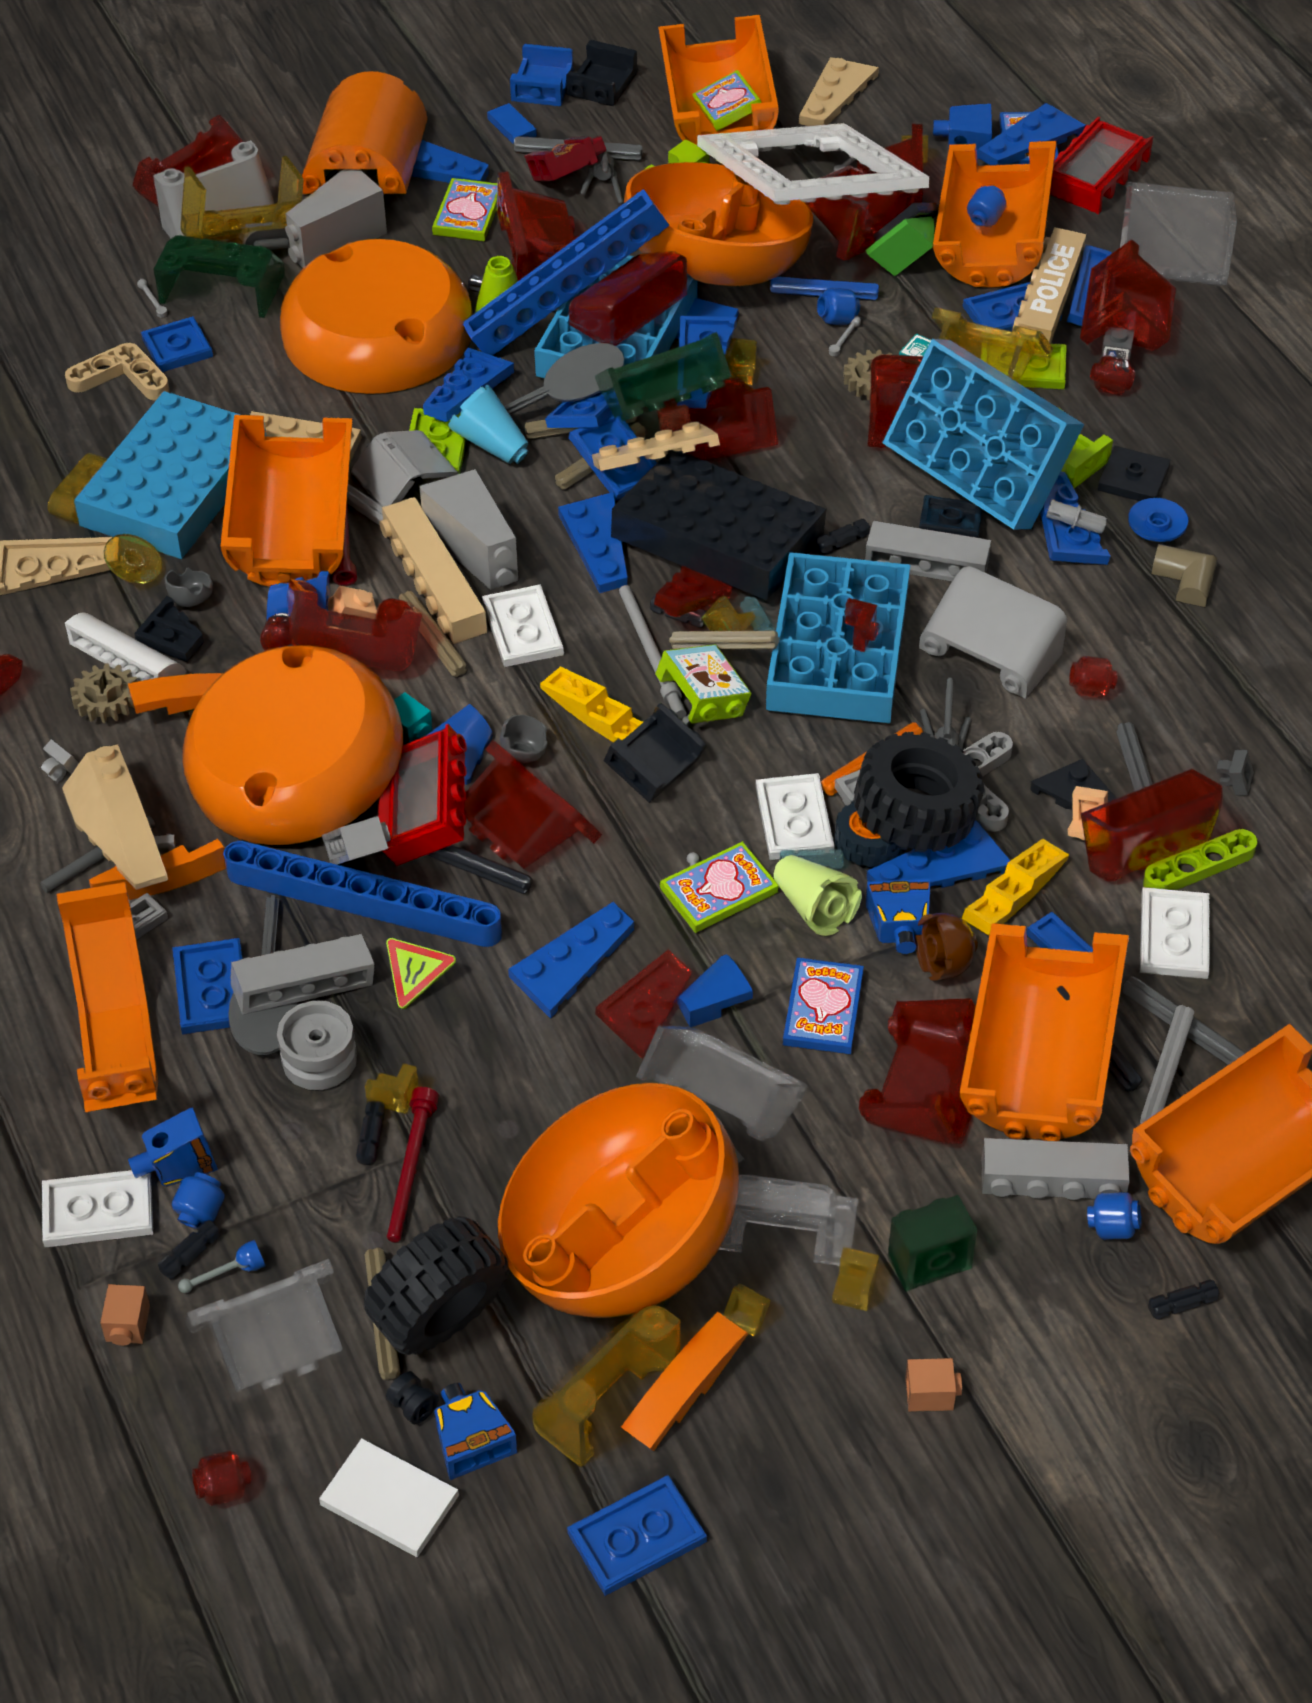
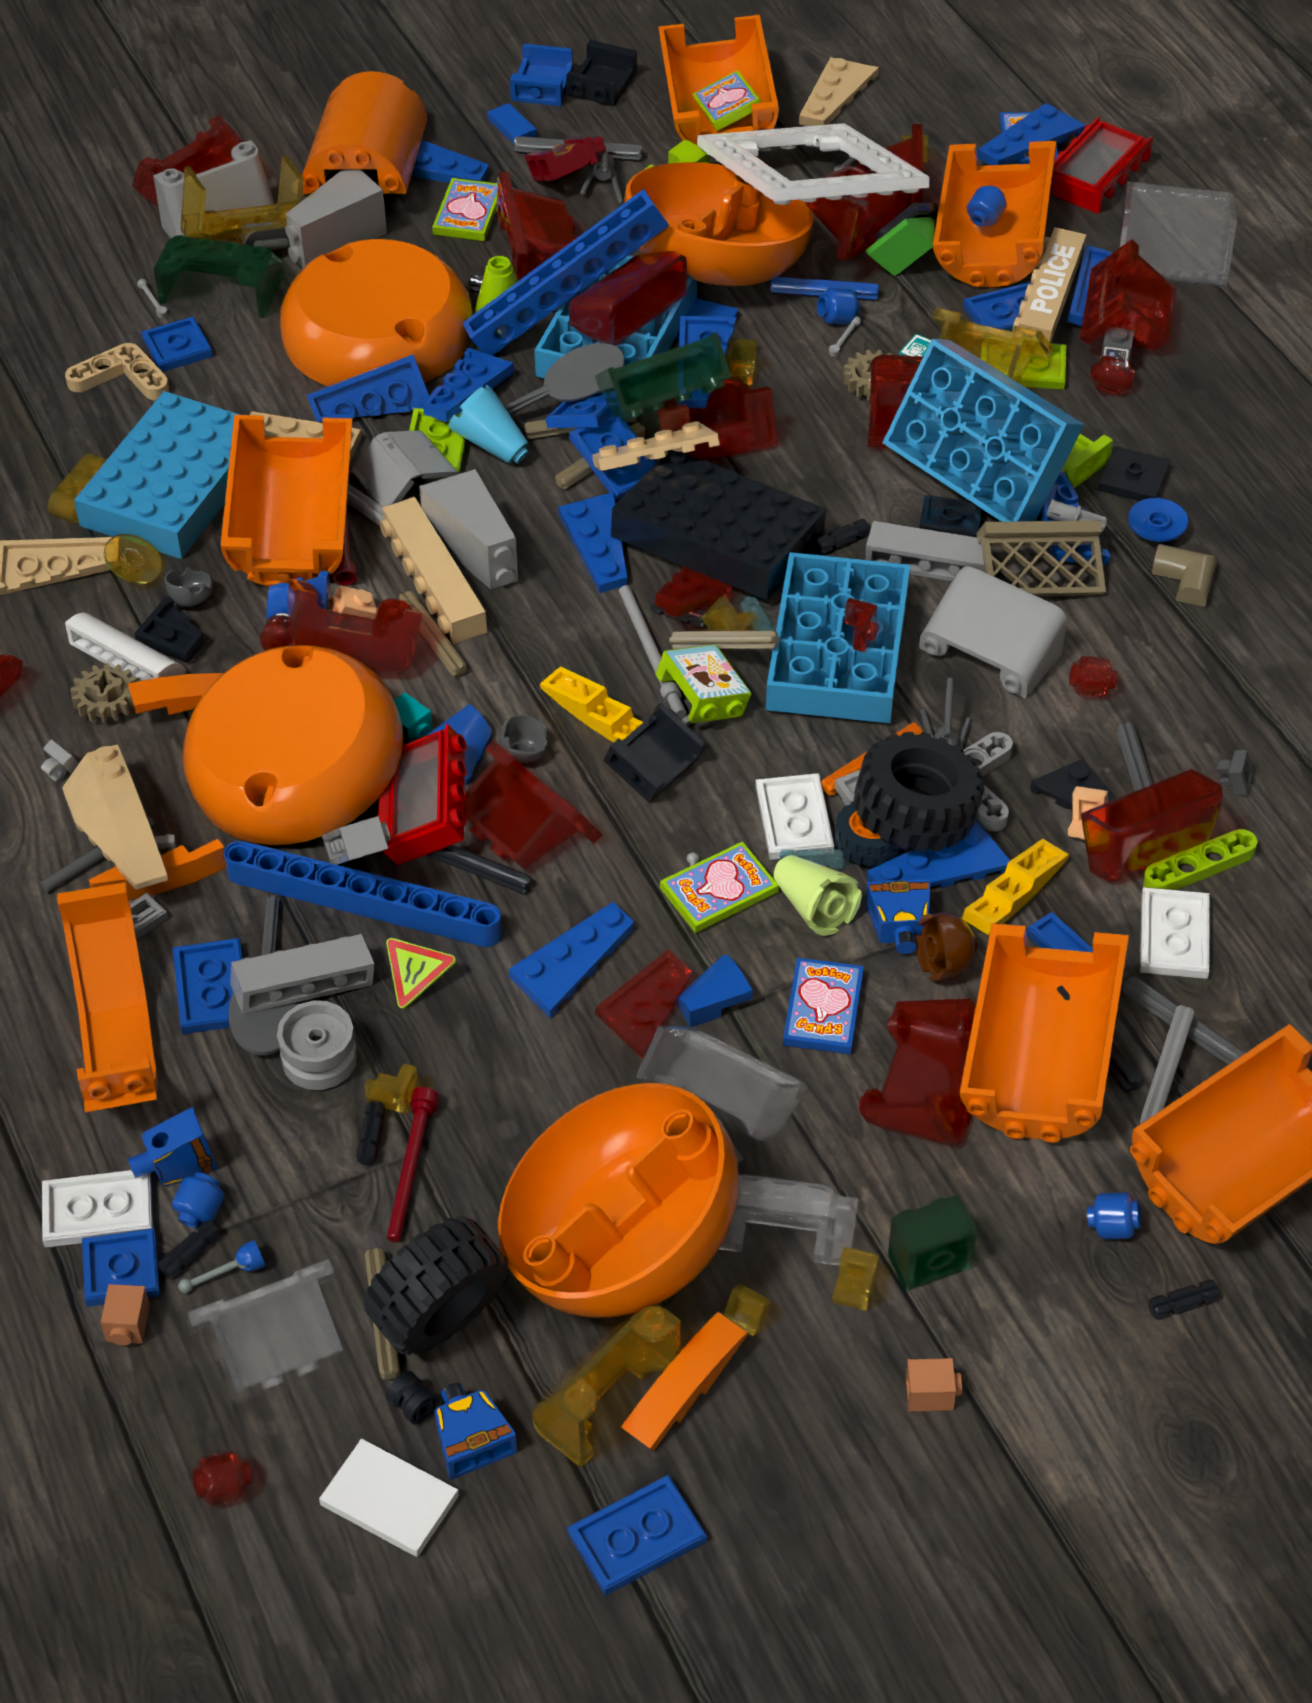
(120, 1260): none -> blue tile
(375, 392): none -> blue wing
(522, 625): white tile -> none
(966, 125): blue torso -> none
(1045, 533): none -> dark tan fence
(1053, 1168): light grey brick -> none

